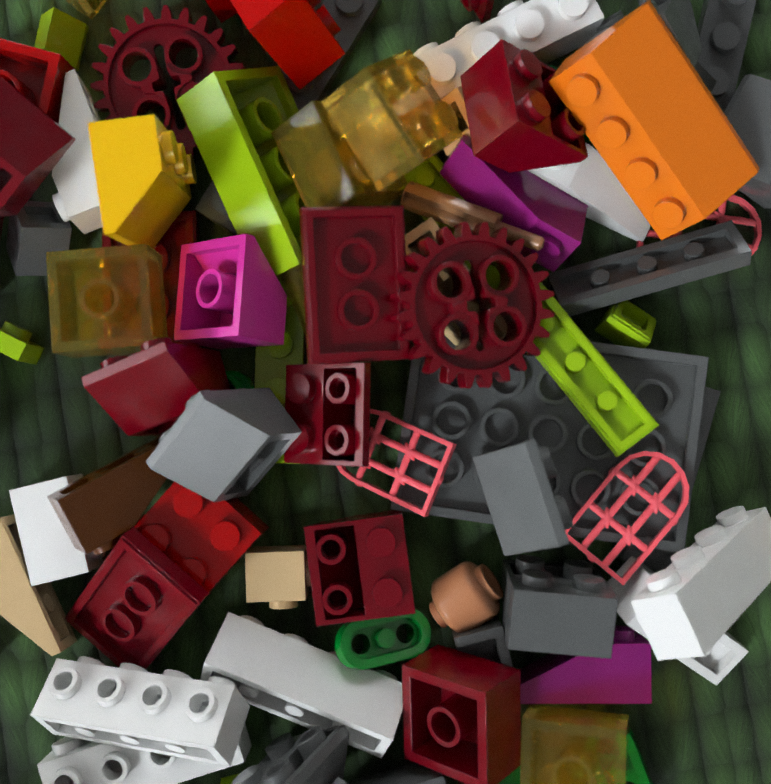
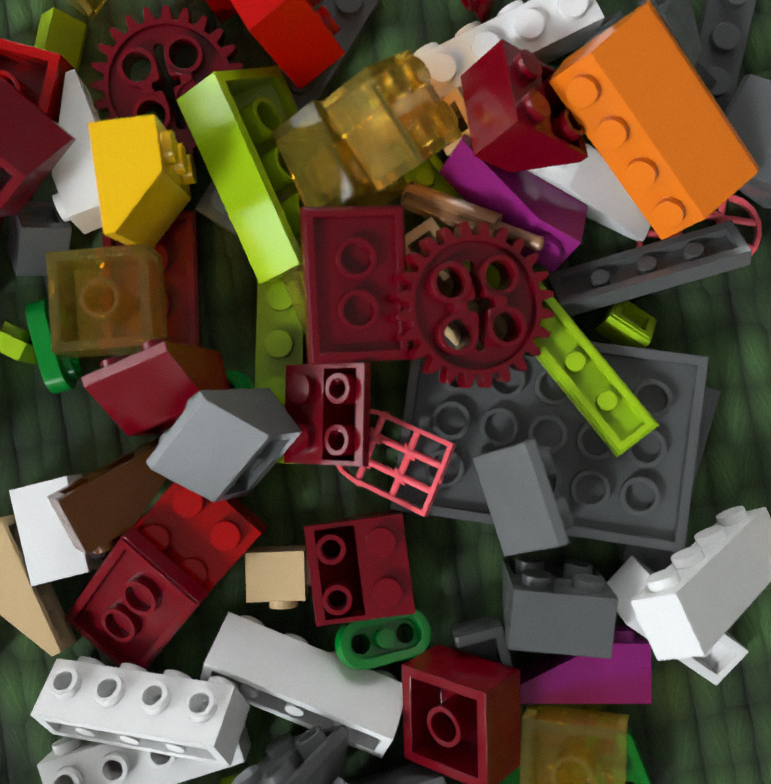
(57, 371): none -> green plate
(228, 295): dark pink slope -> none
(465, 597): nougat head -> none
(629, 532): coral window -> none

